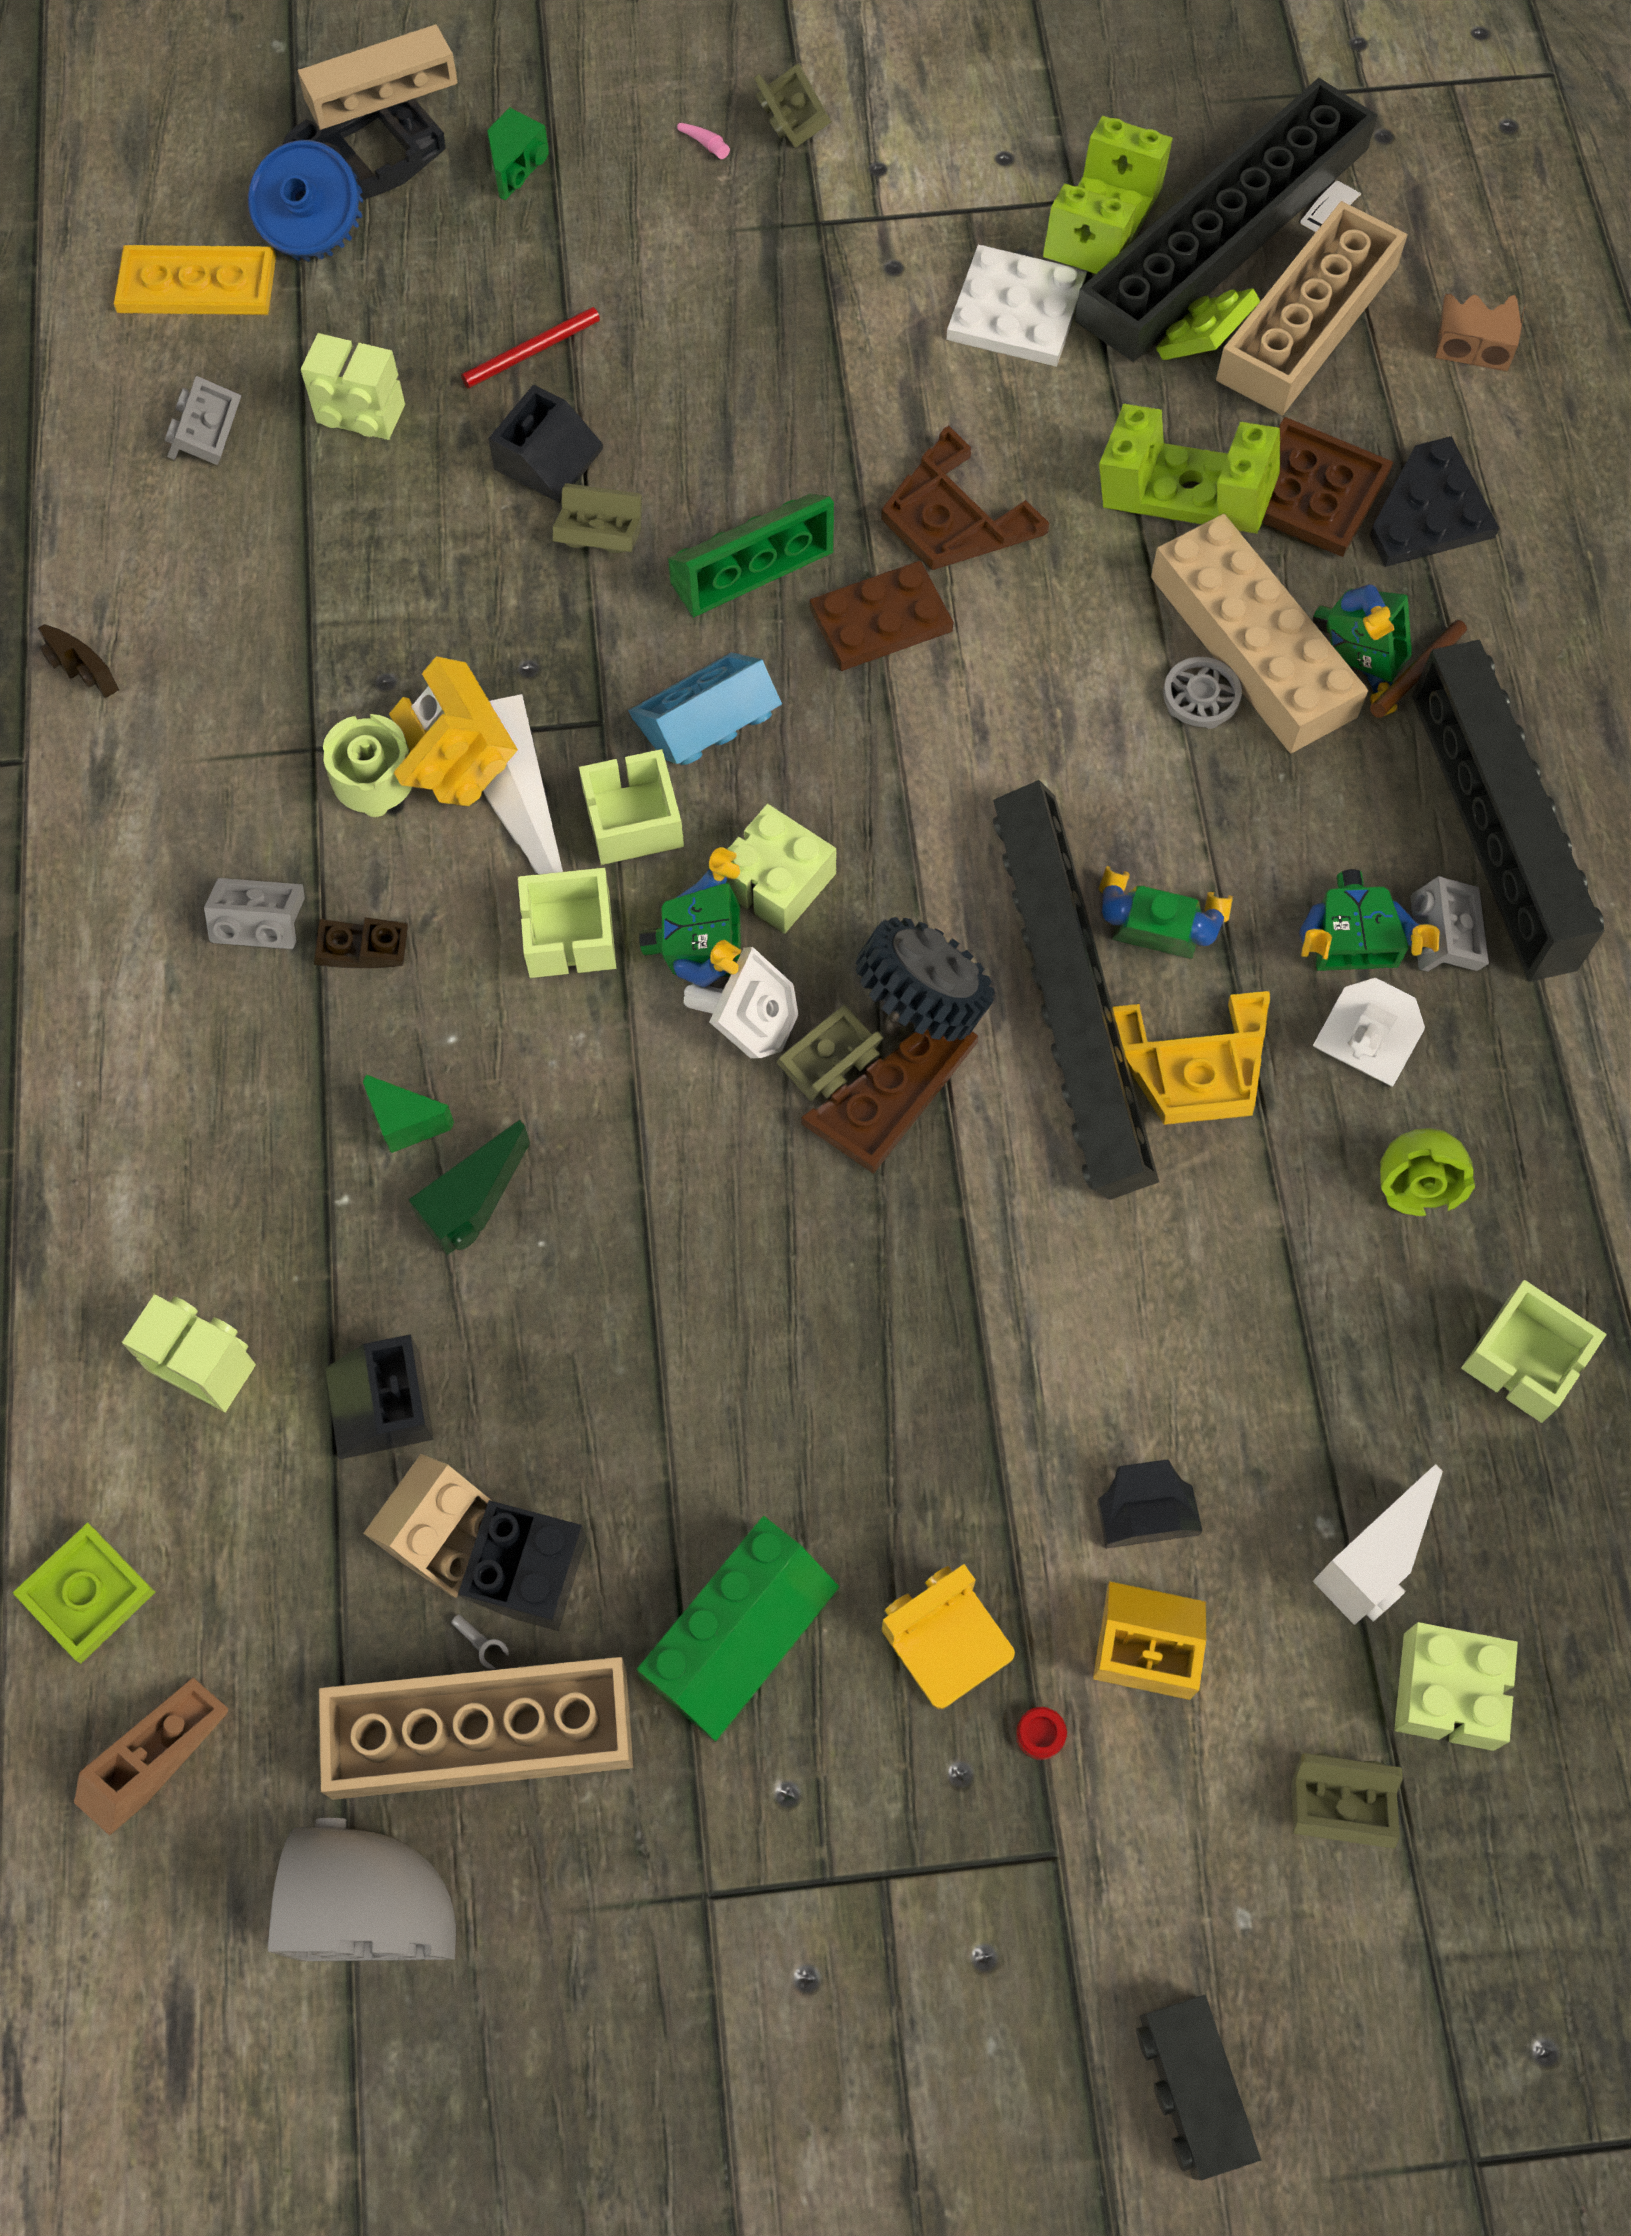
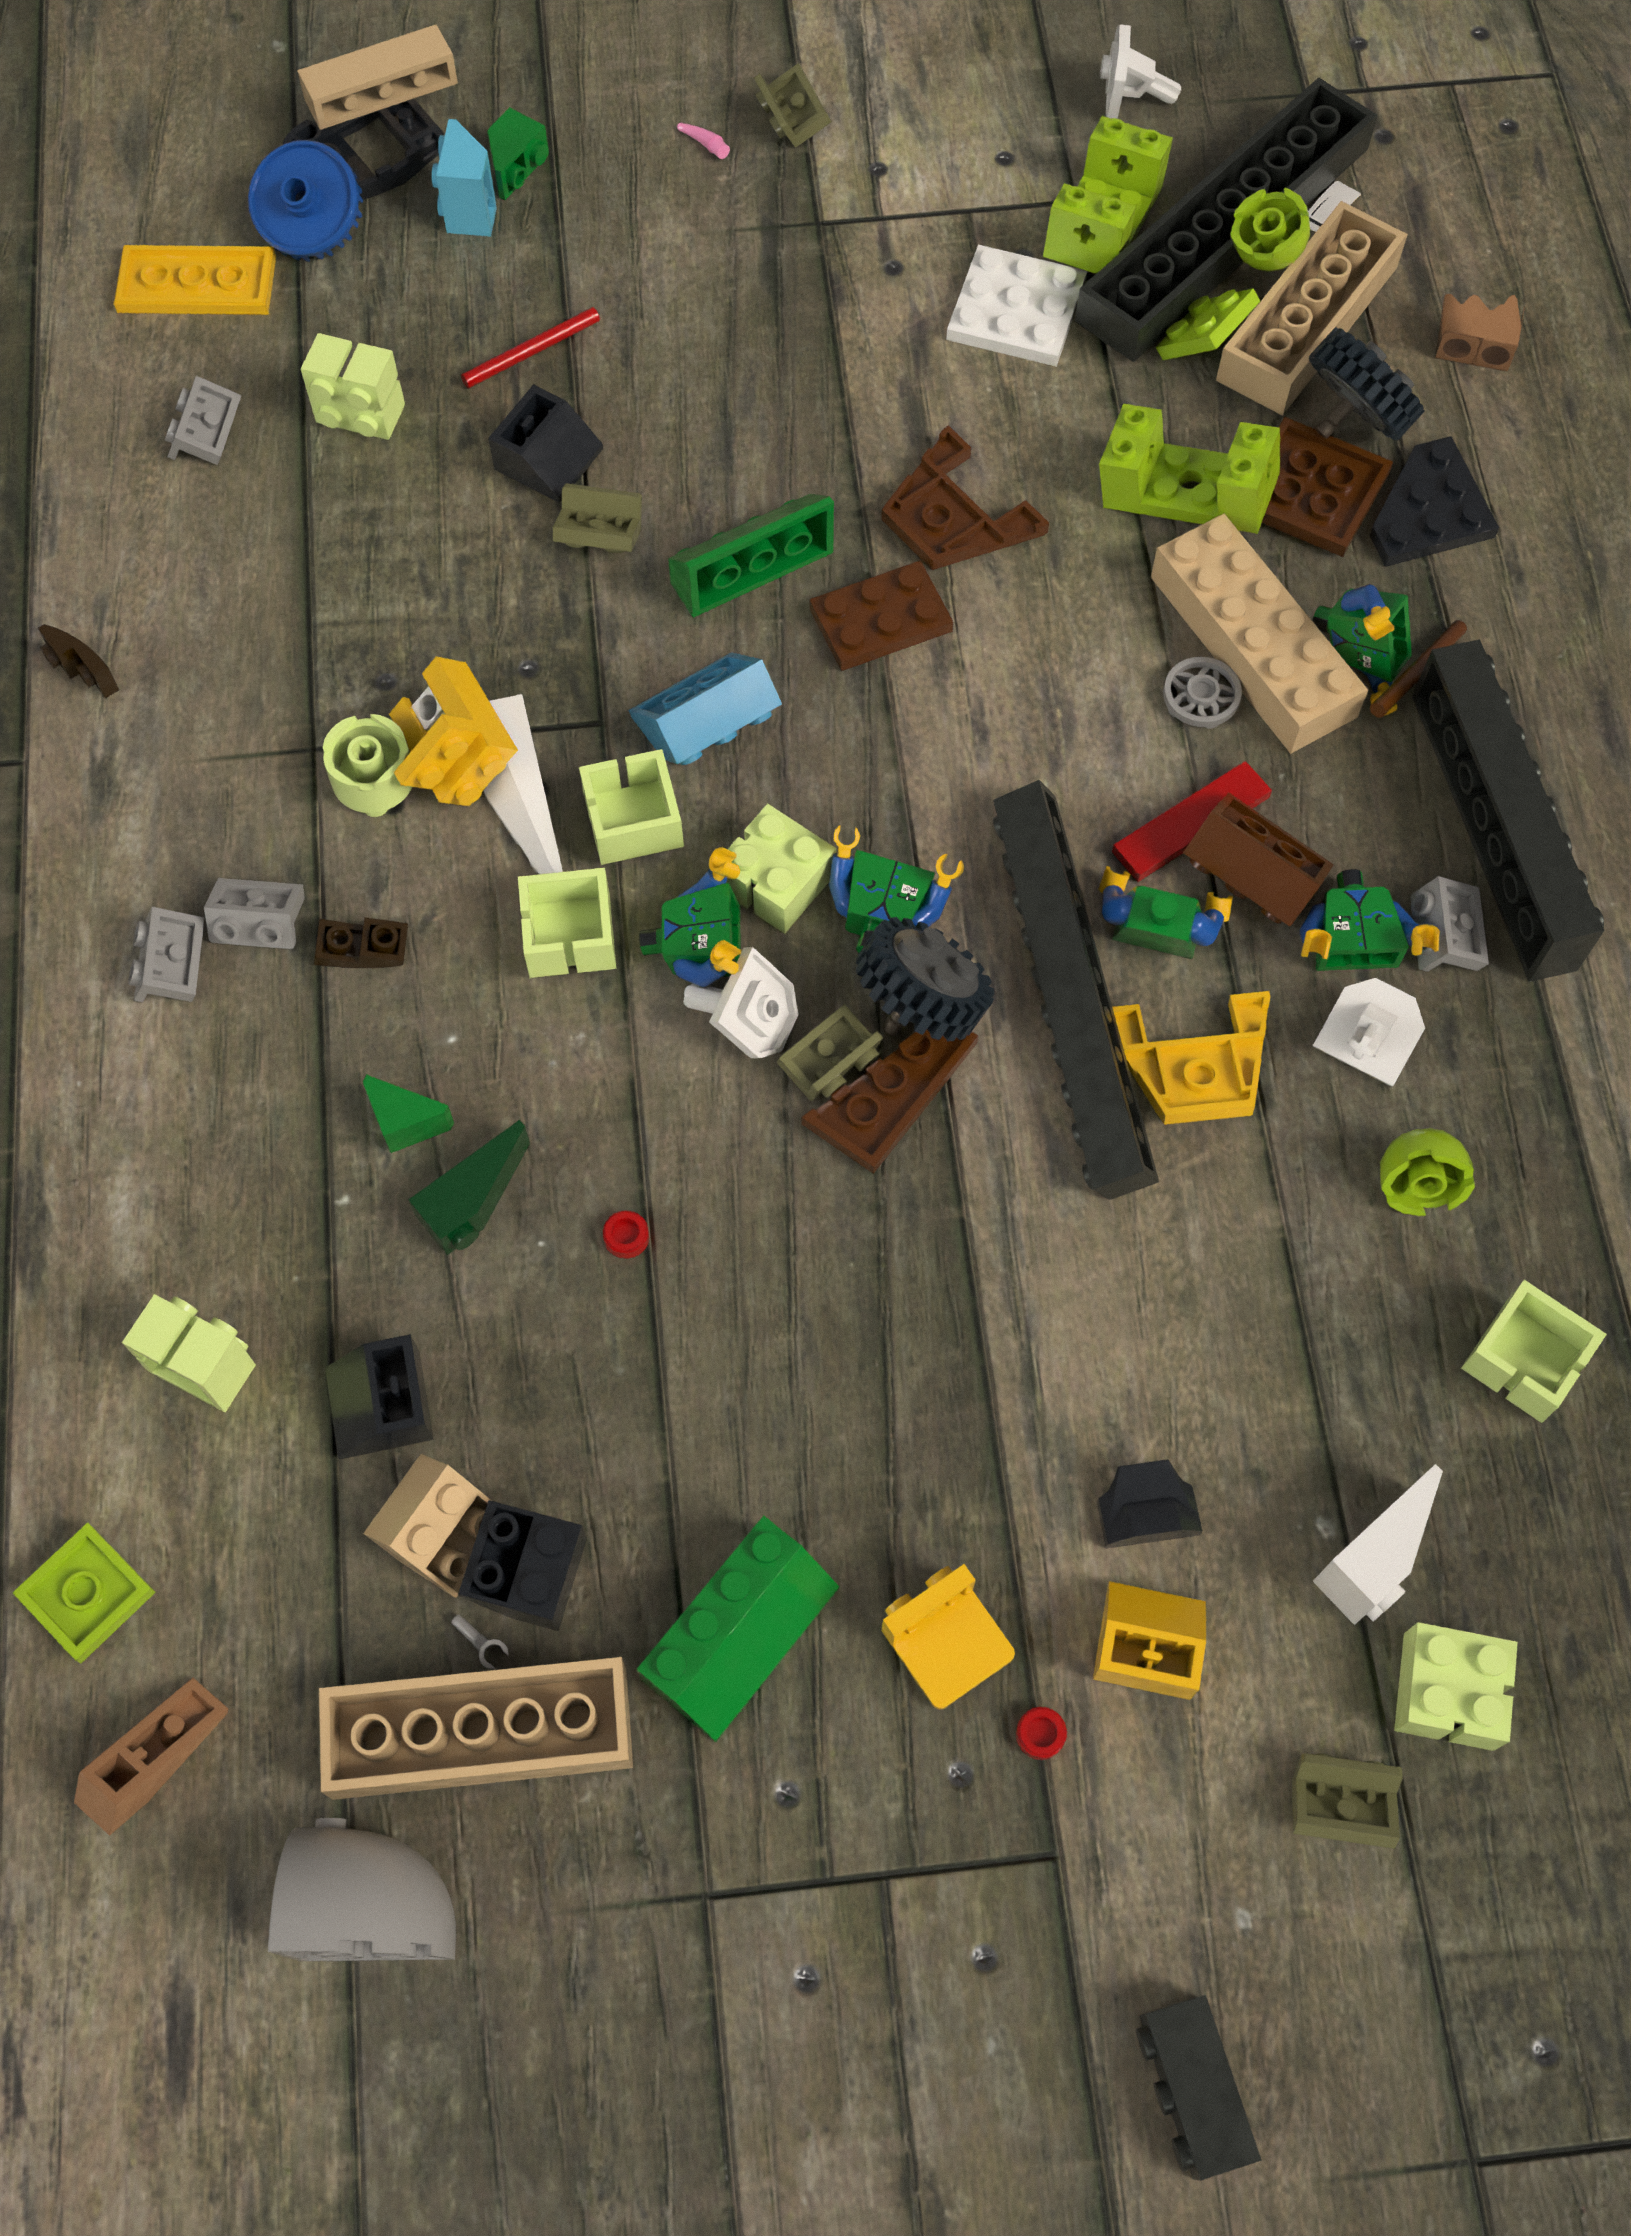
(167, 955): none -> light grey bracket
(464, 183): none -> medium azure slope
(626, 1234): none -> red tile
(878, 888): none -> torso
(1132, 74): none -> white piece
(1174, 829): none -> red tile
(1257, 860): none -> reddish brown slope
(1271, 229): none -> lime cylinder
(1364, 385): none -> black wheel

